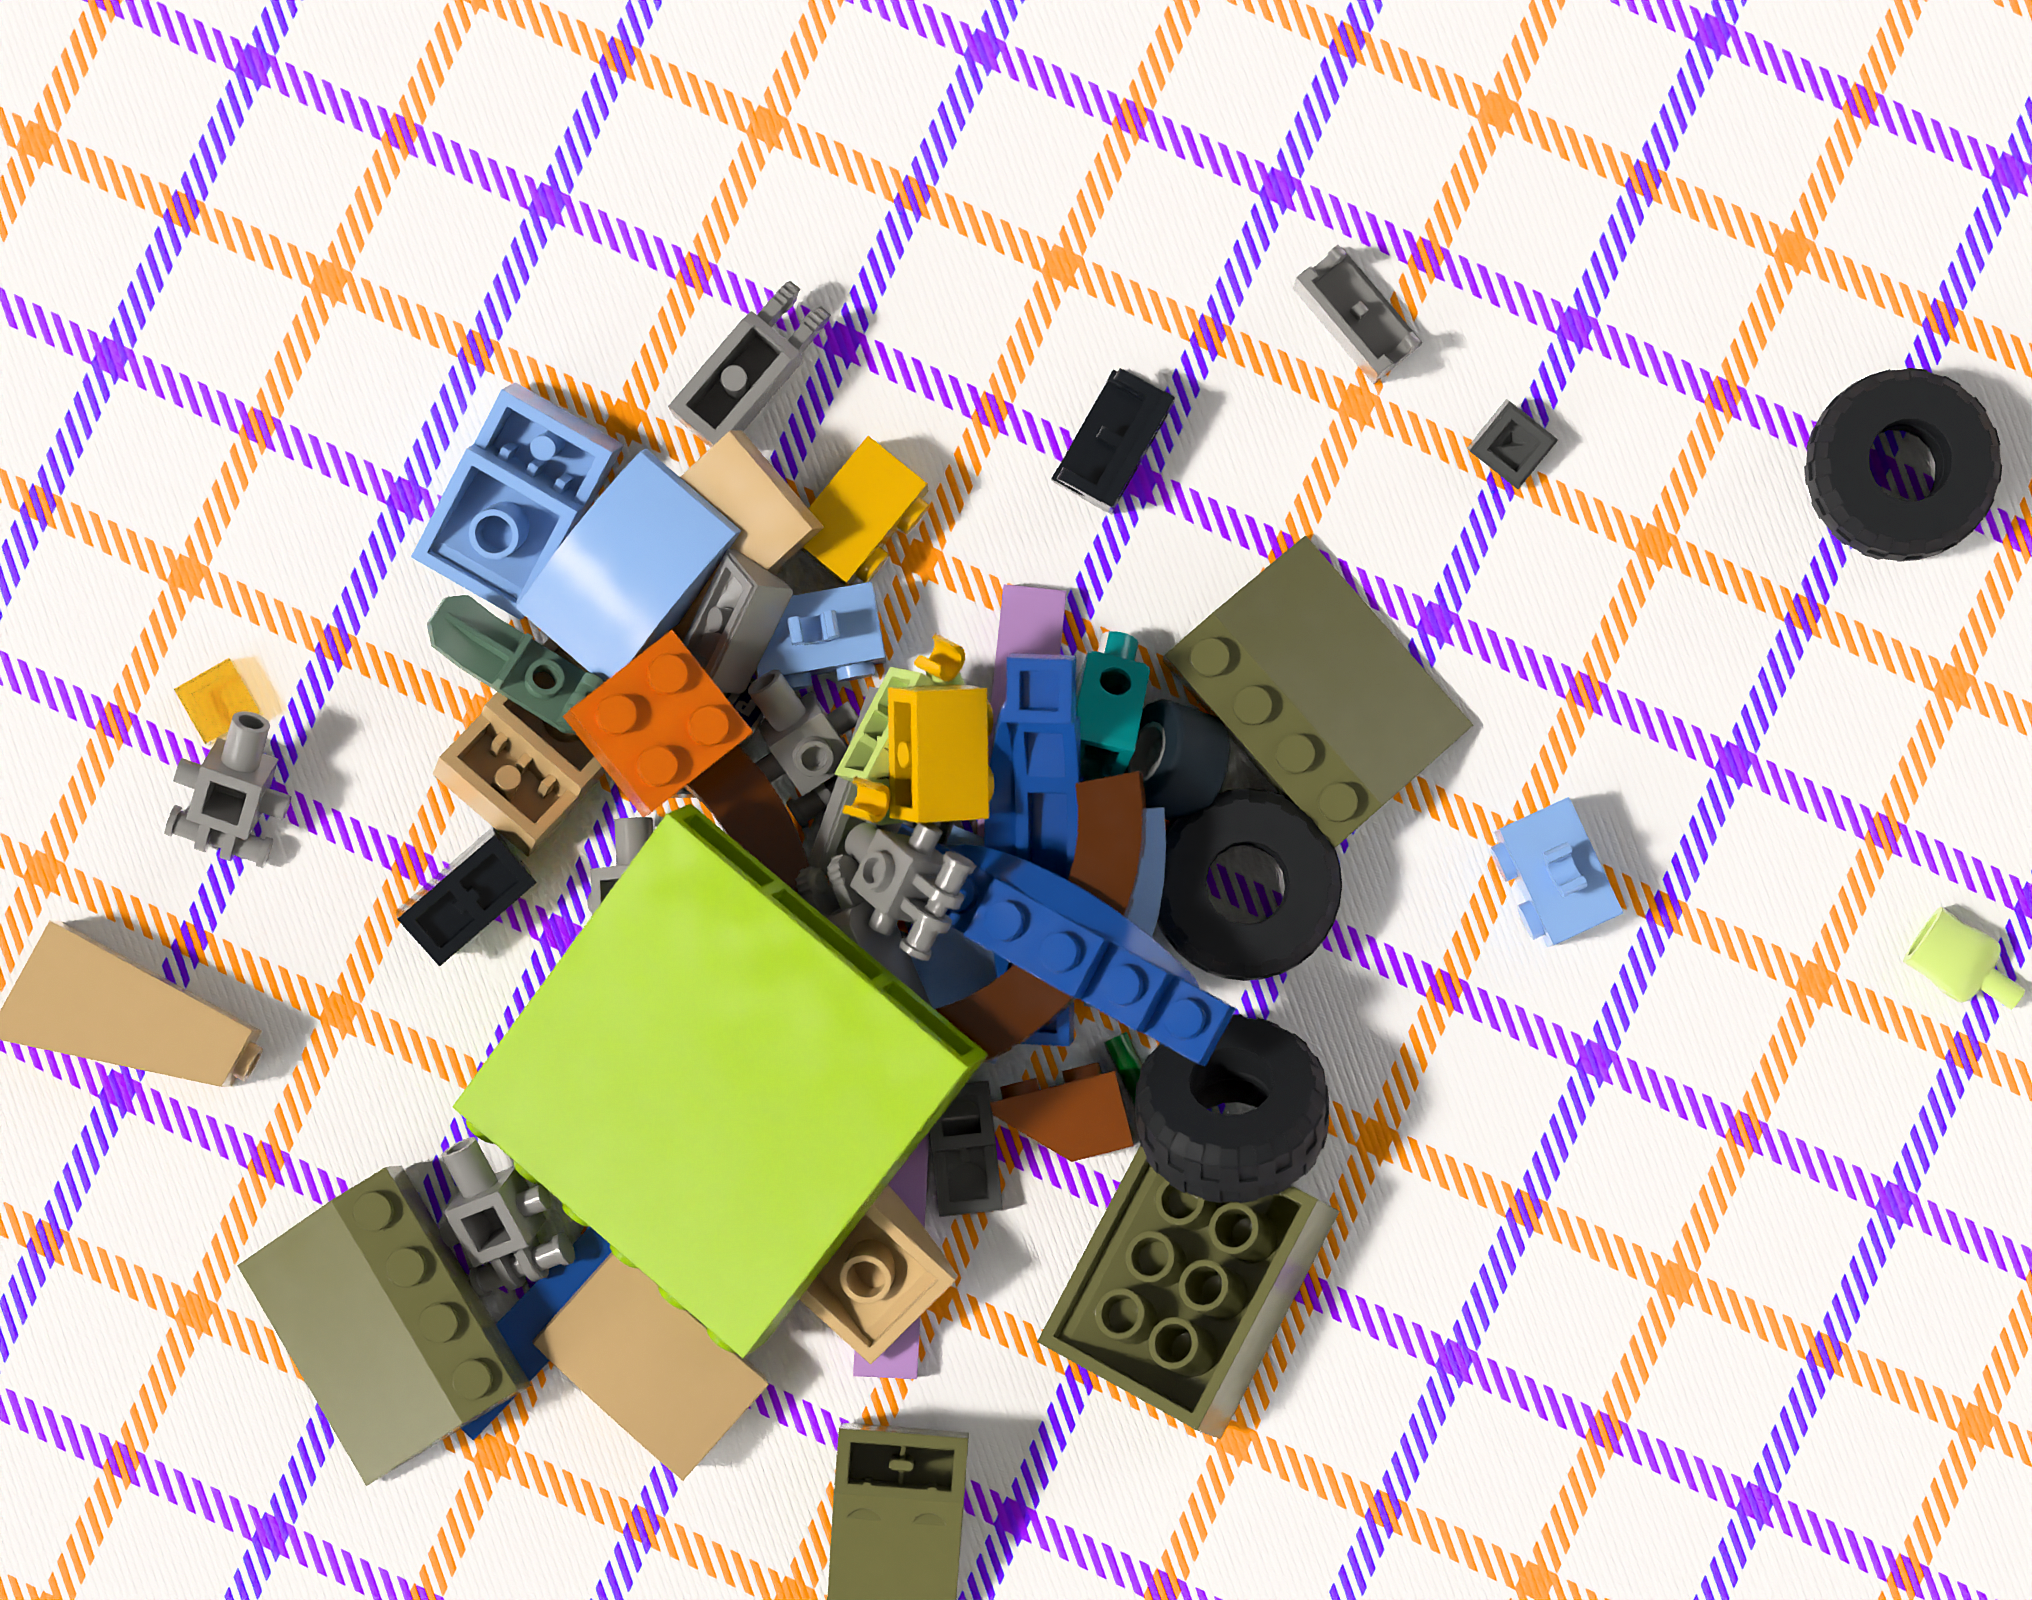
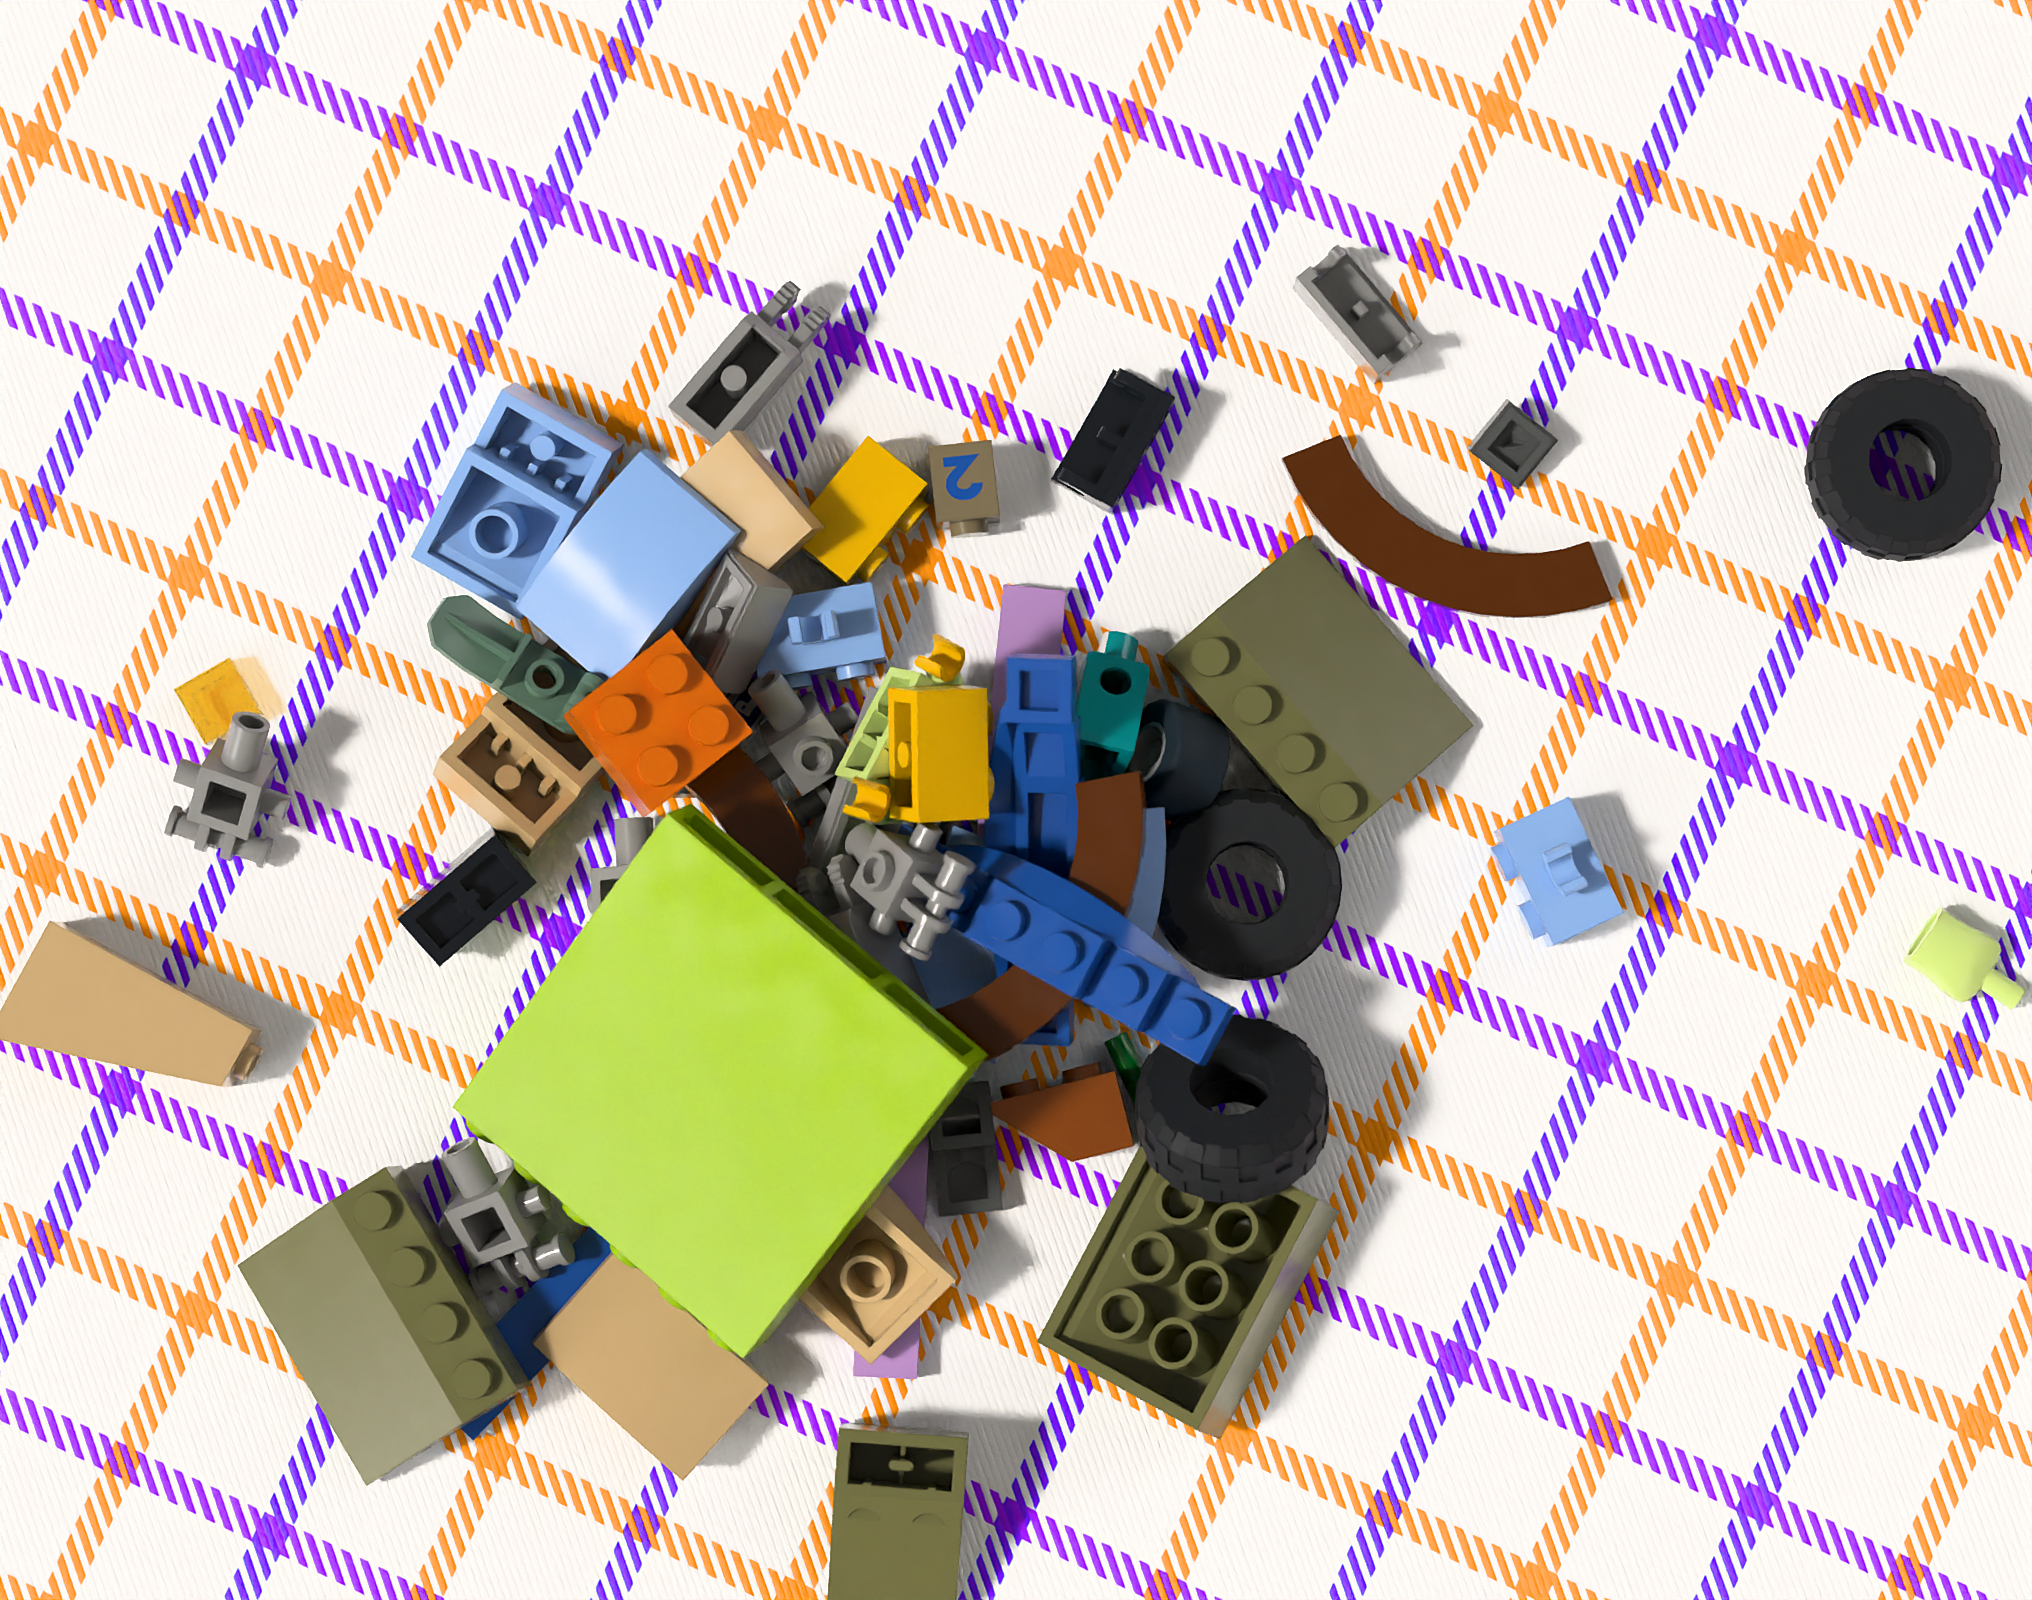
(964, 487): none -> dark tan brick
(1431, 566): none -> reddish brown tile

